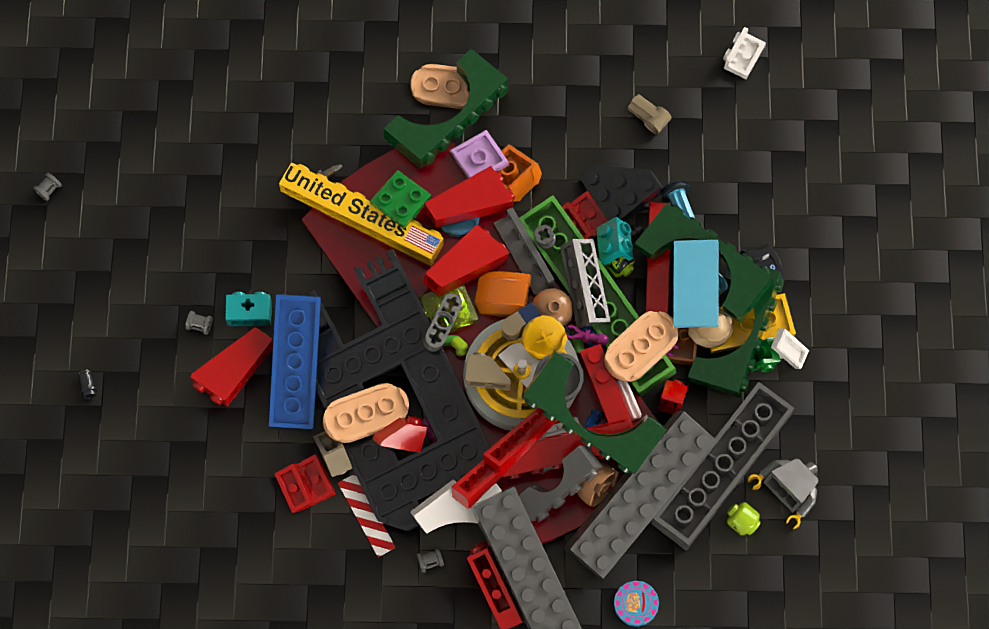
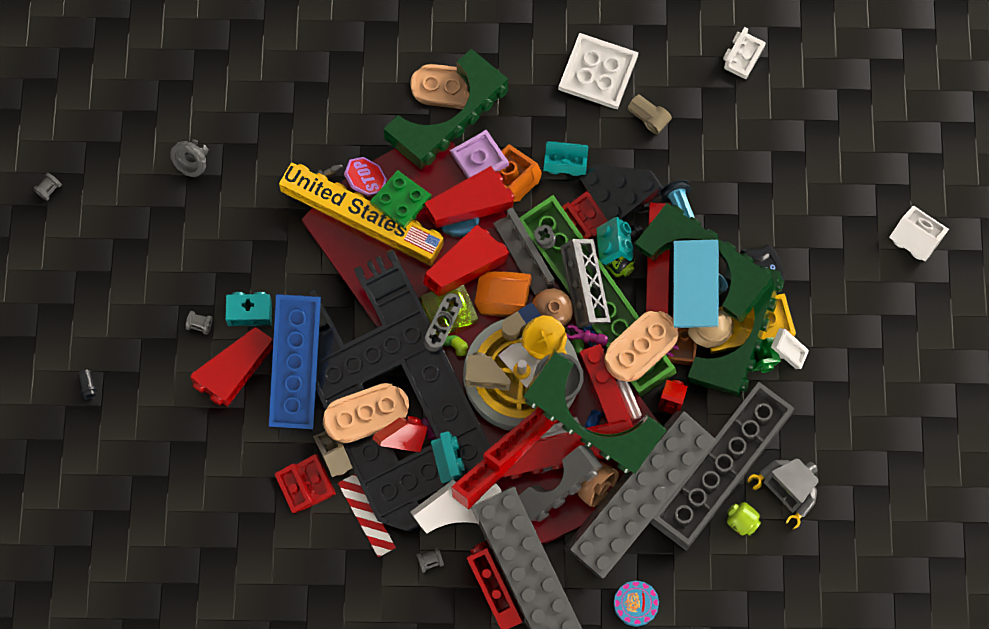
(189, 157): none -> dark grey hair
(364, 176): none -> piece
(446, 457): none -> teal bracket
(565, 158): none -> teal bracket
(598, 71): none -> white plate
(918, 233): none -> white slope

